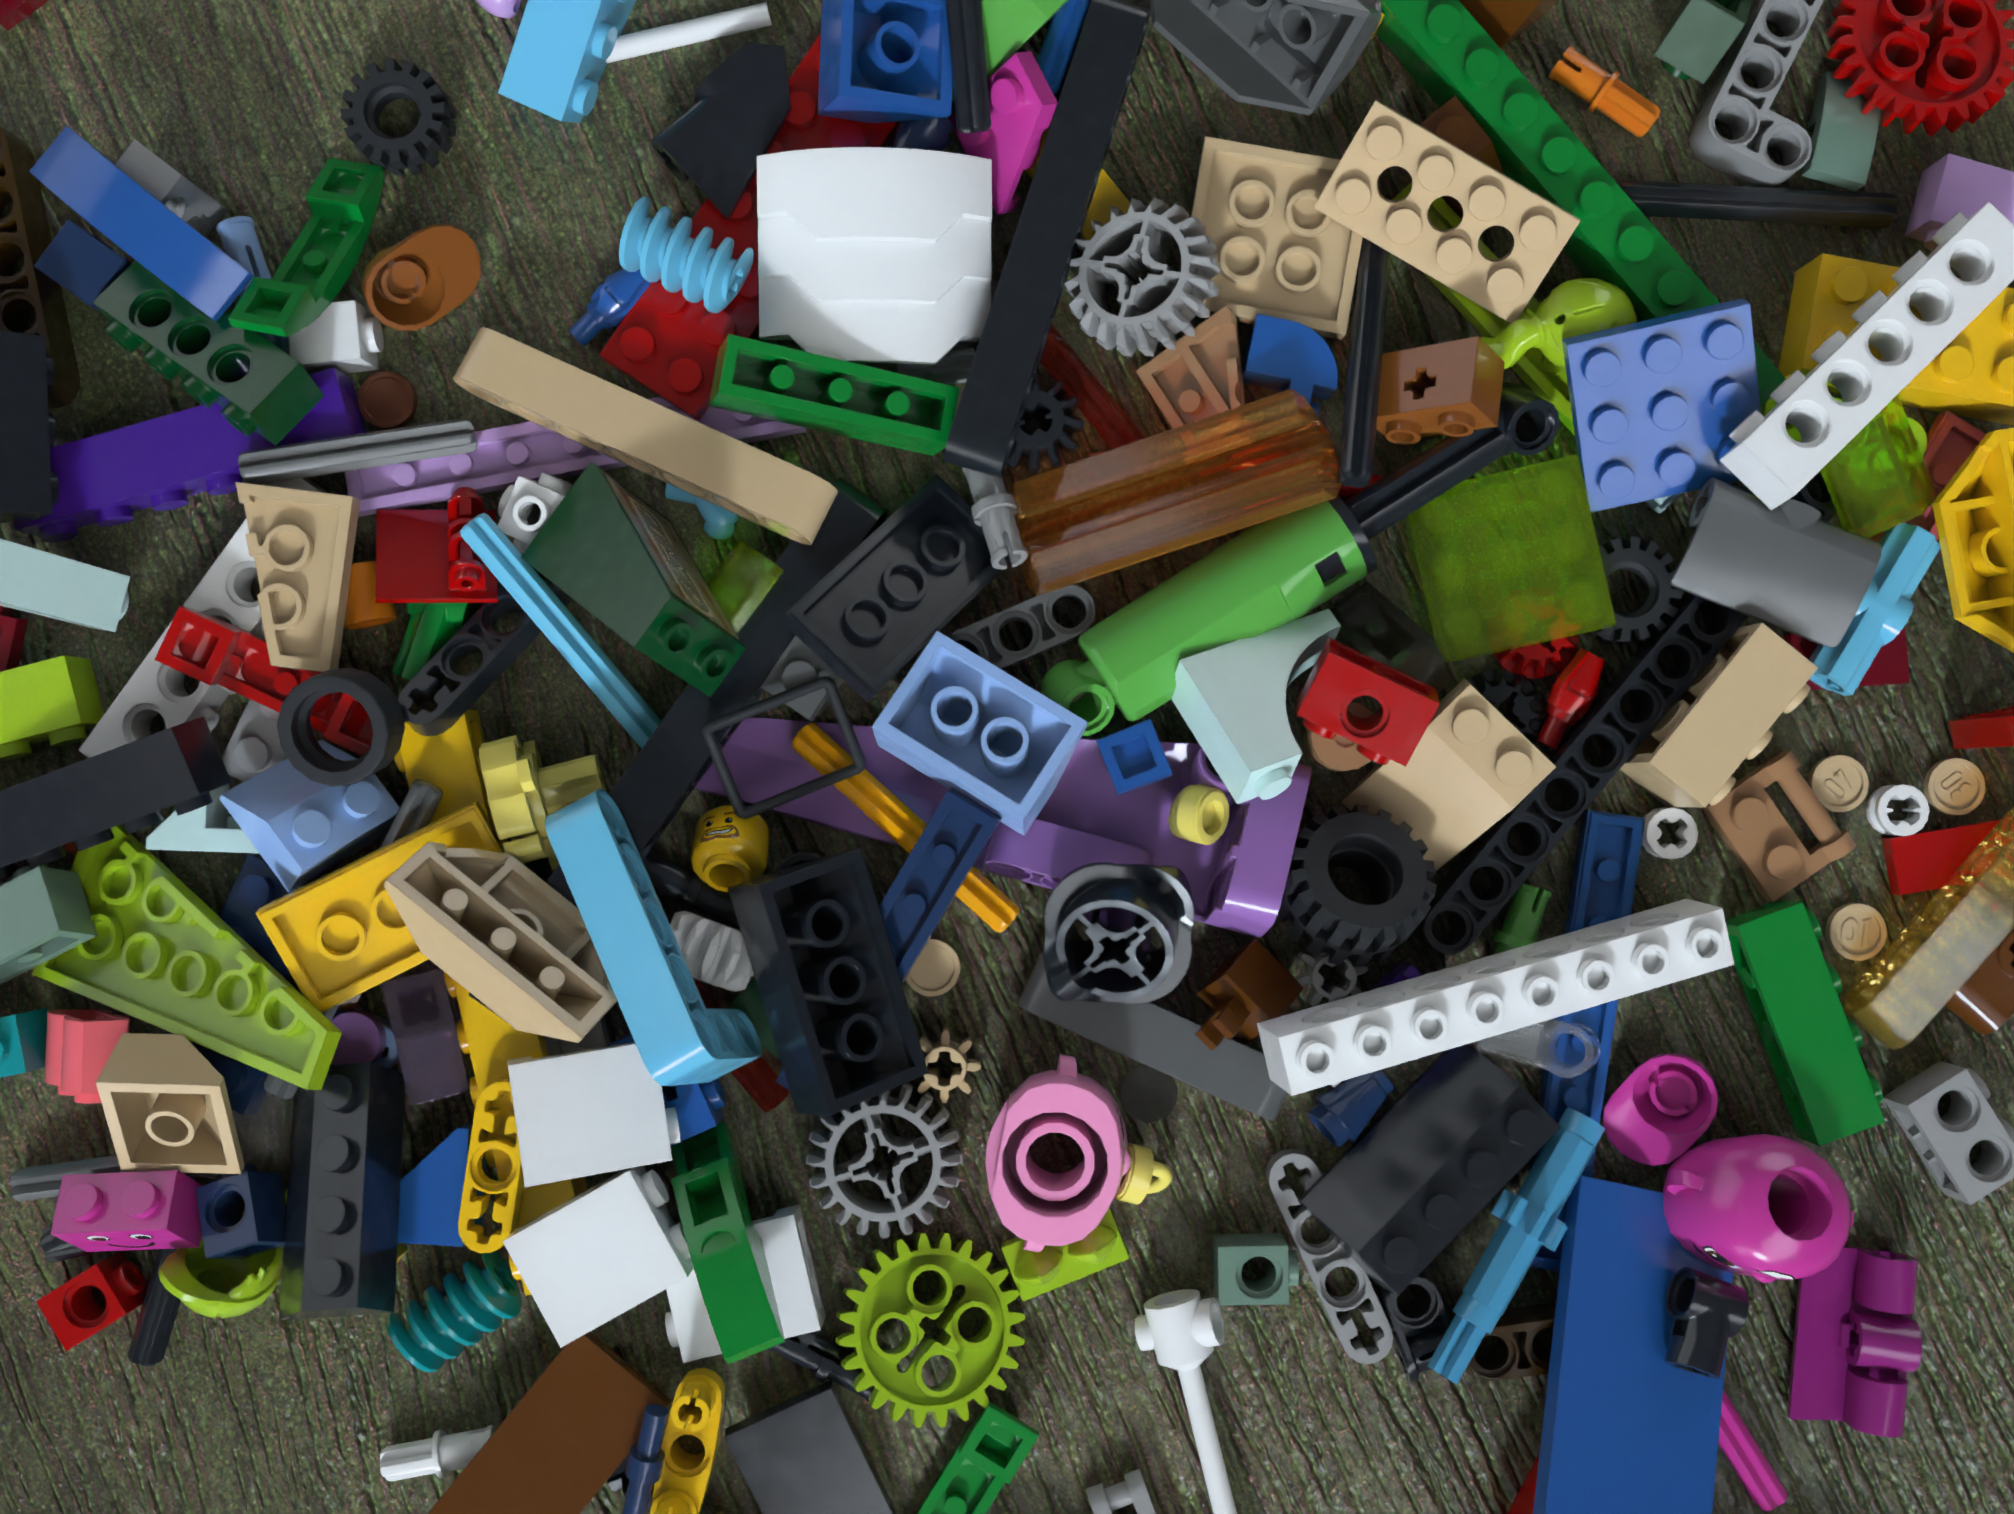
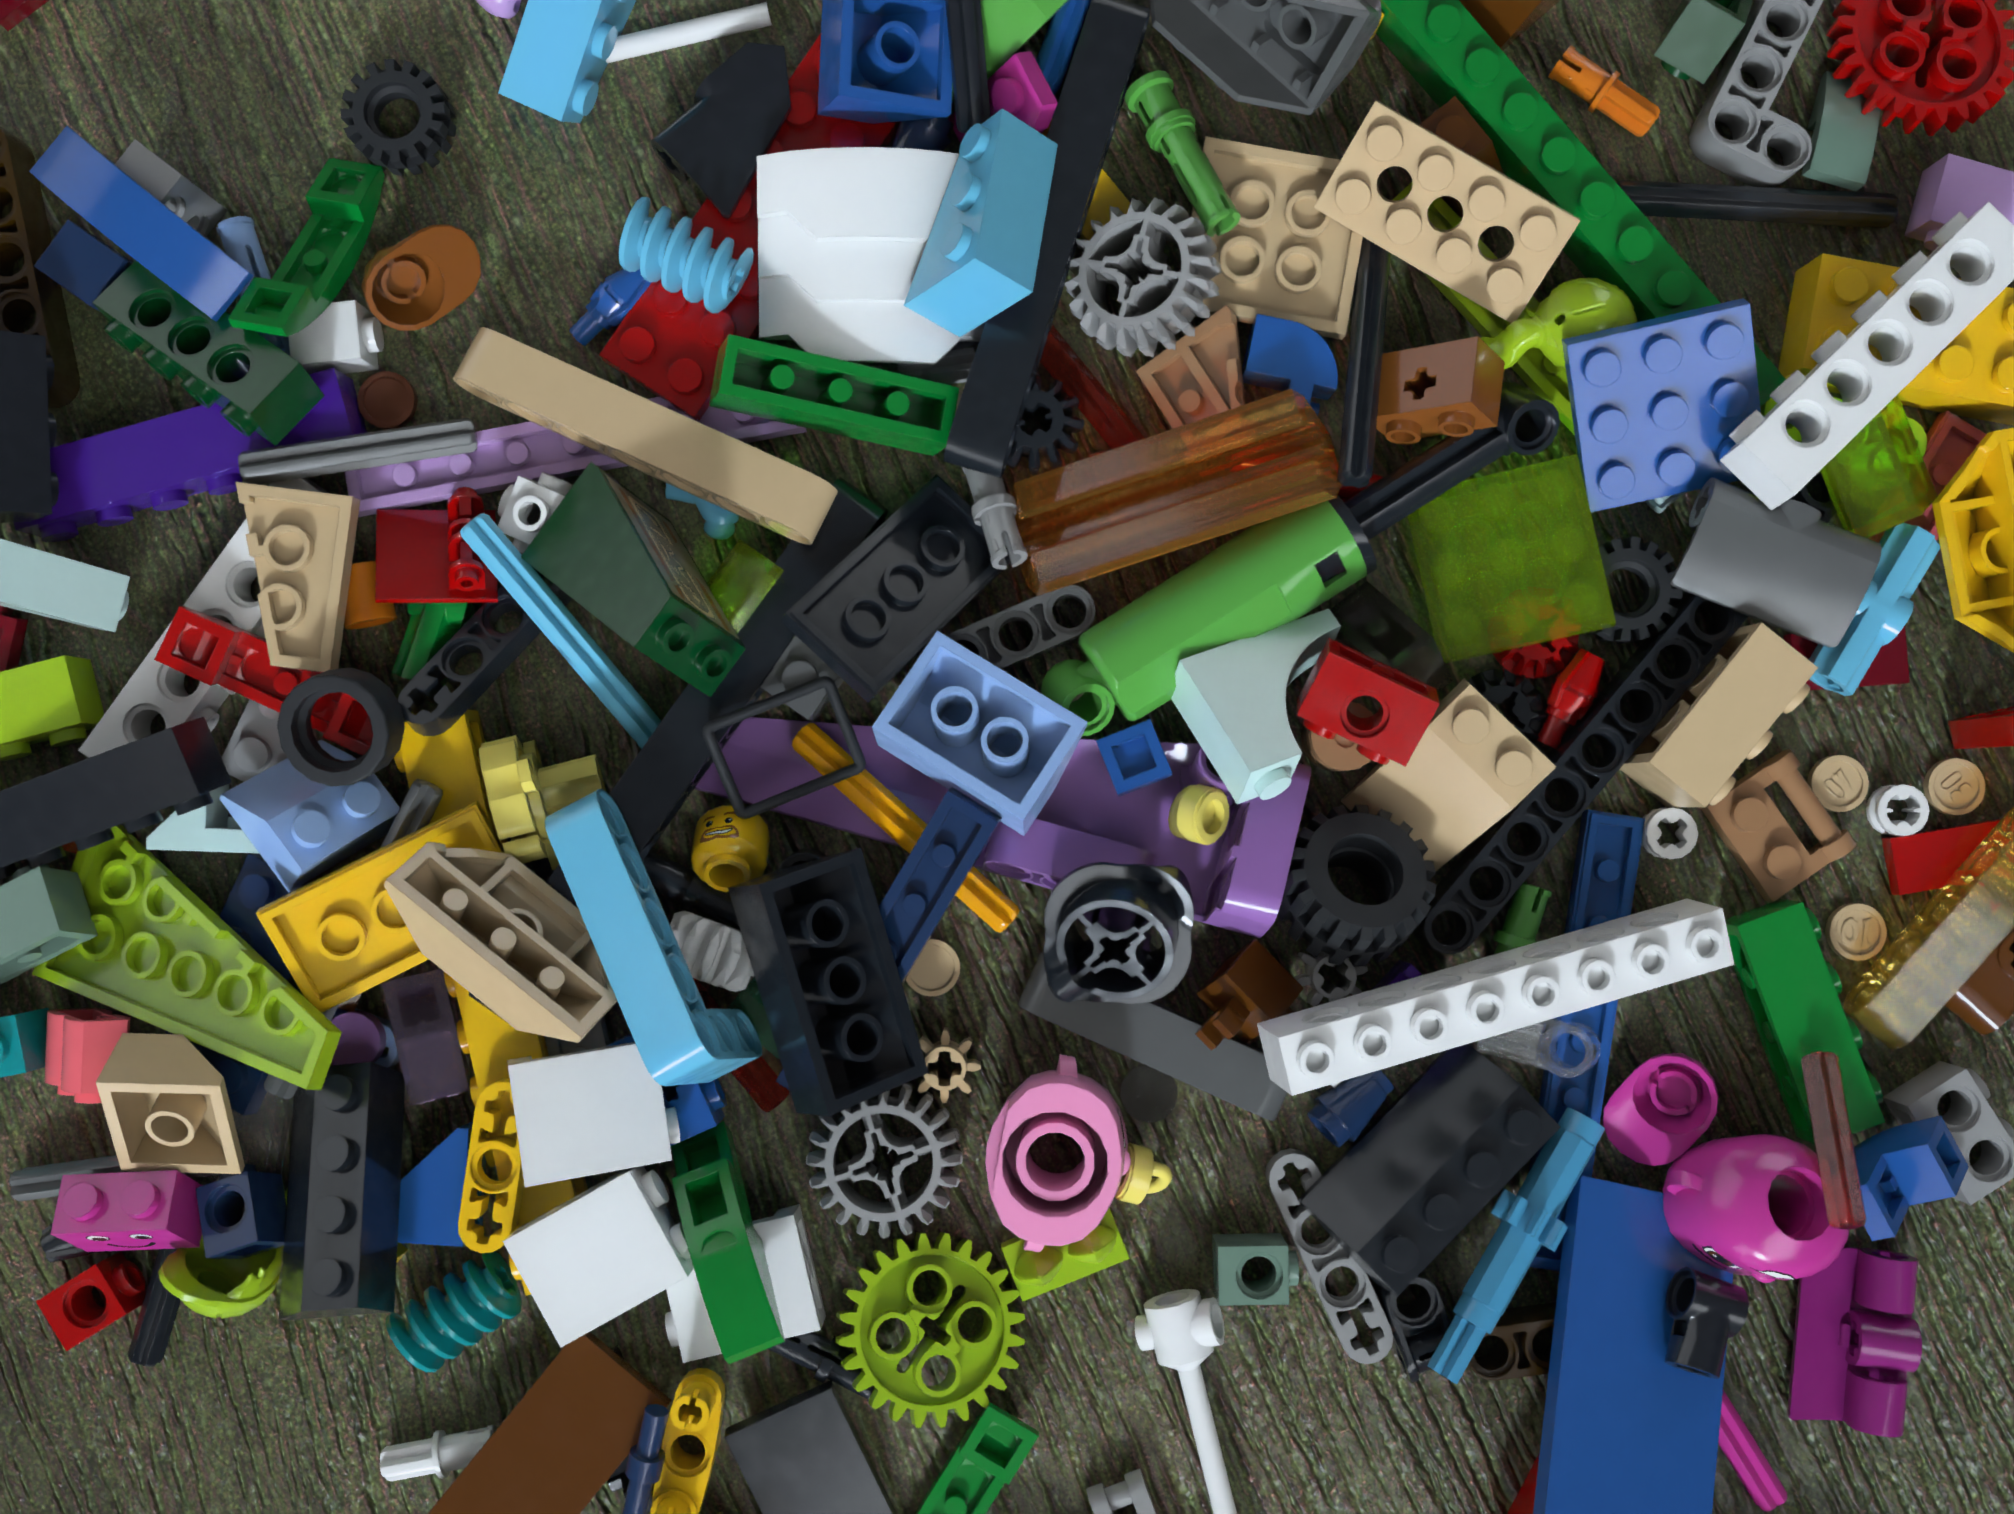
(987, 226): none -> medium azure wedge
(1172, 133): none -> bright green pin
(1833, 1141): none -> clear red axle
(1907, 1168): none -> blue brick

